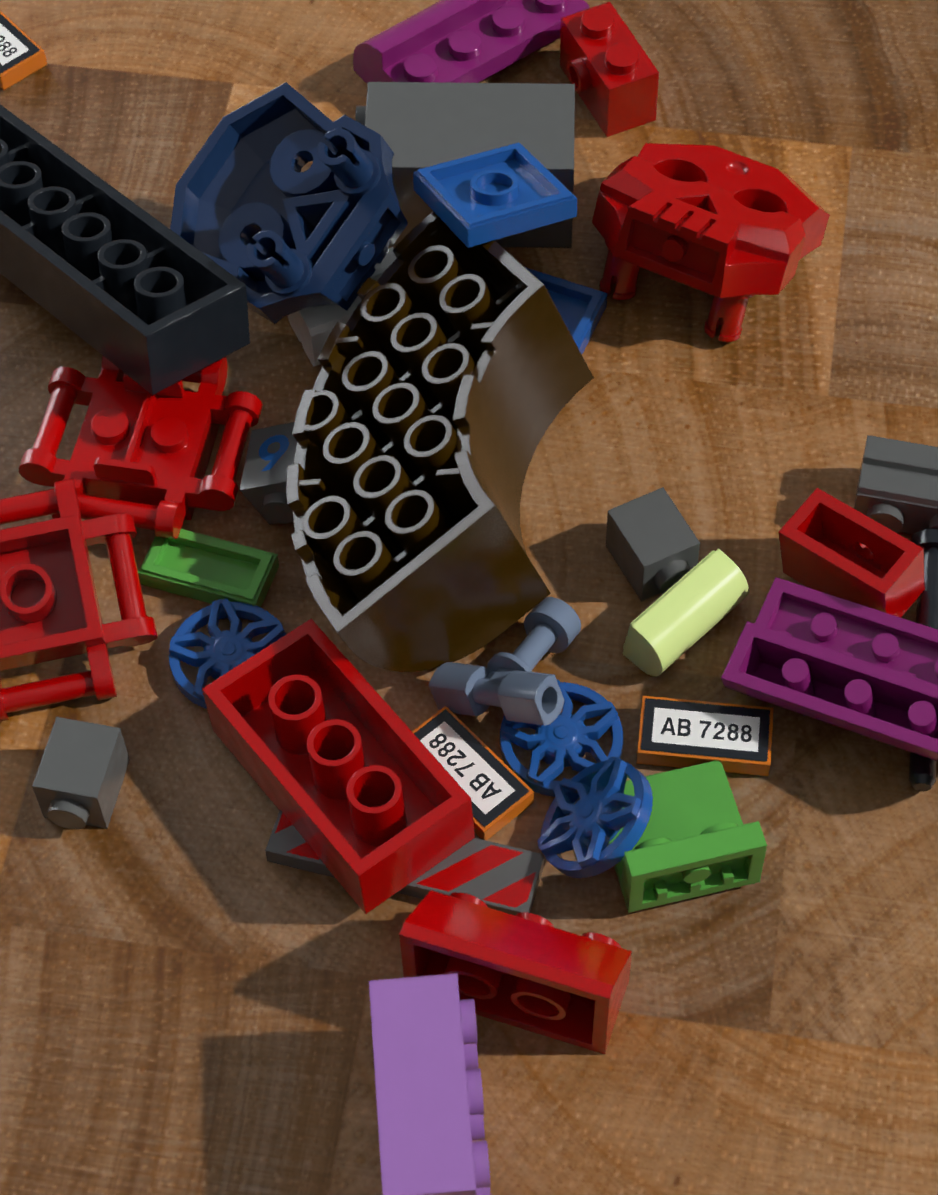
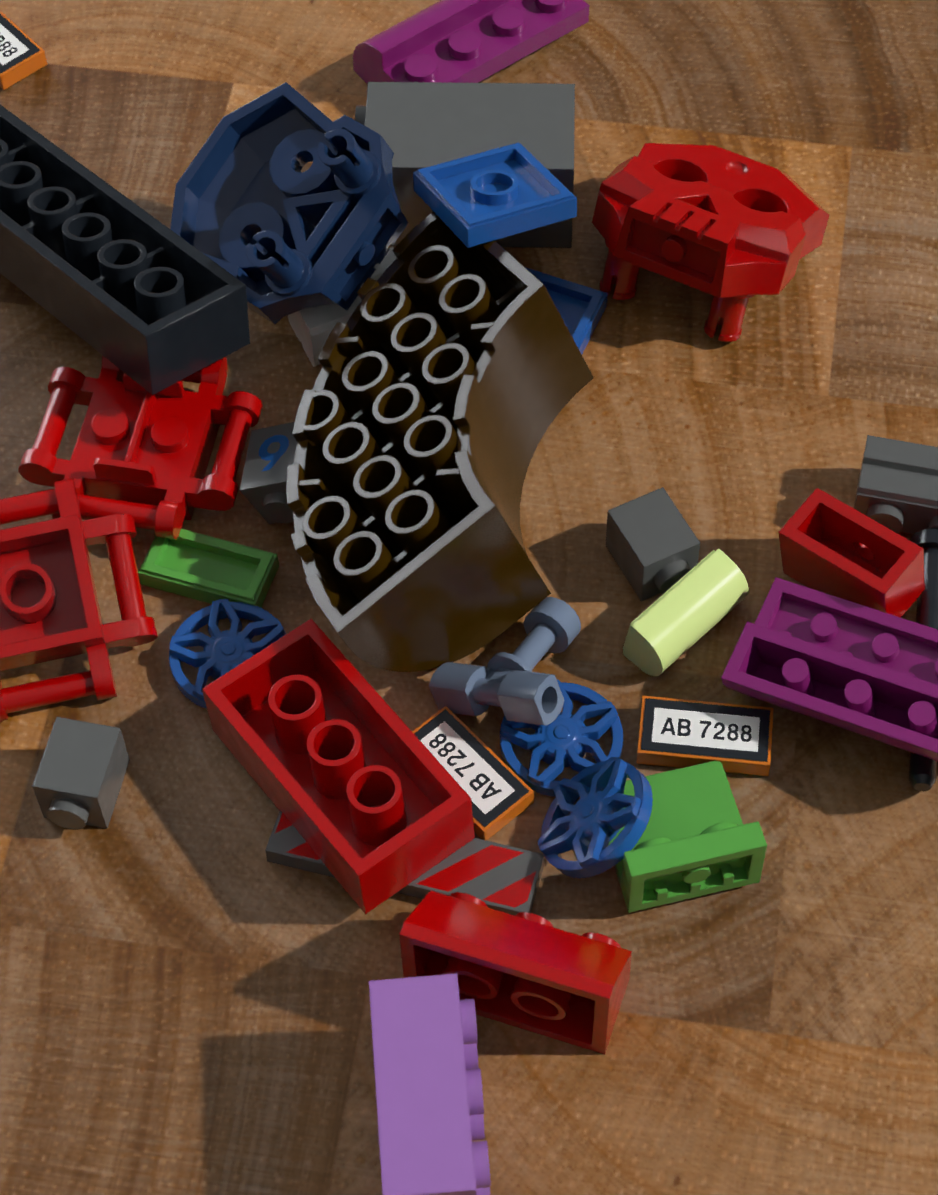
(608, 69): red brick -> none

